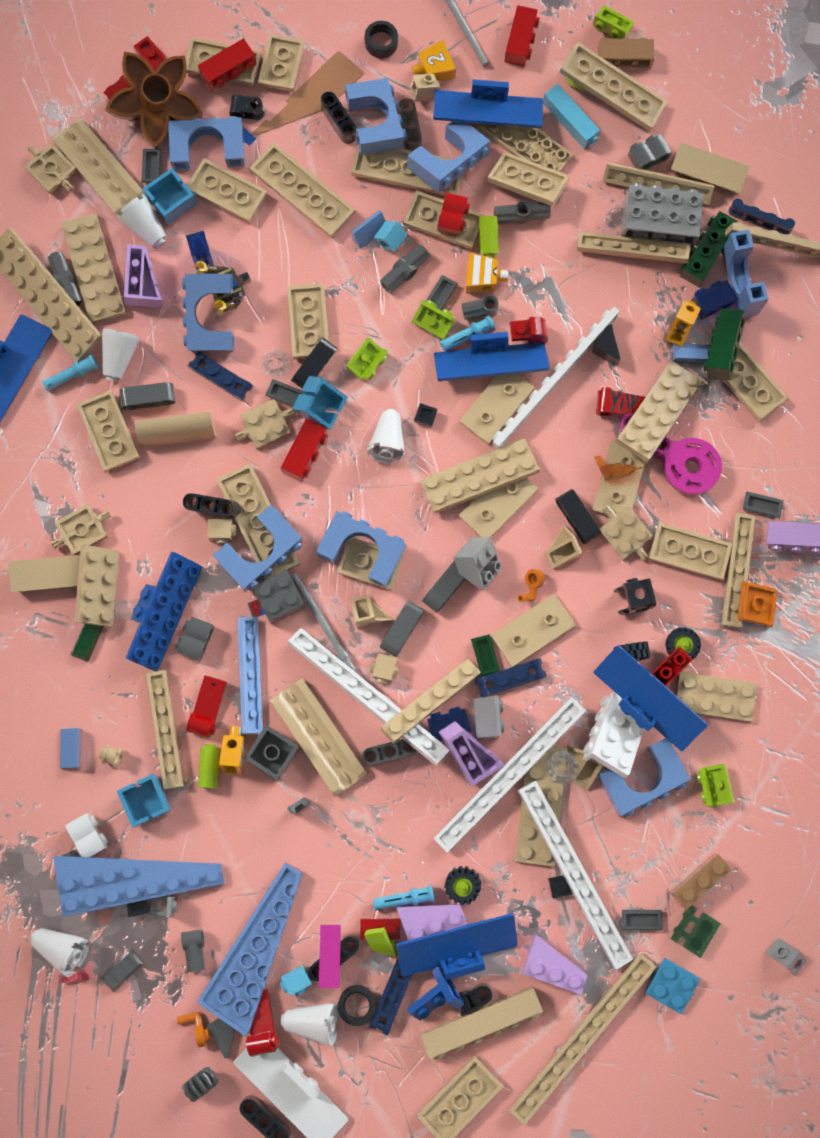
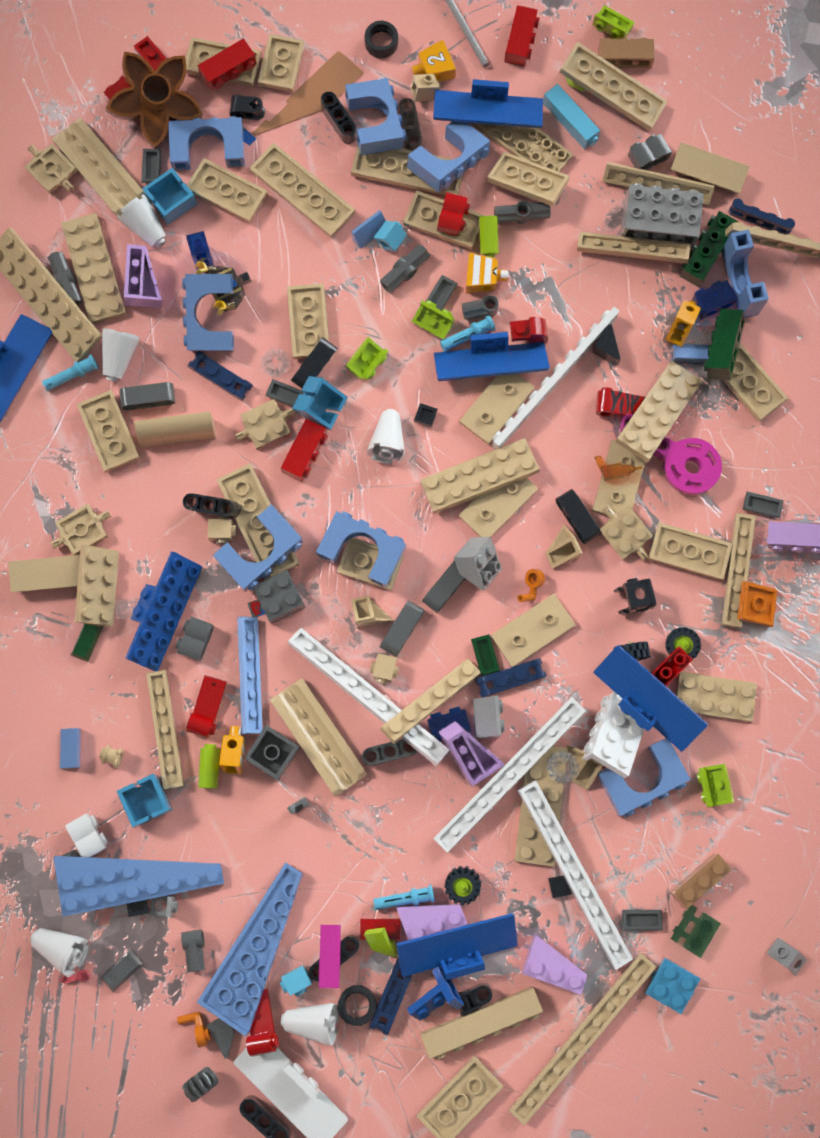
(342, 654): light grey bar -> none

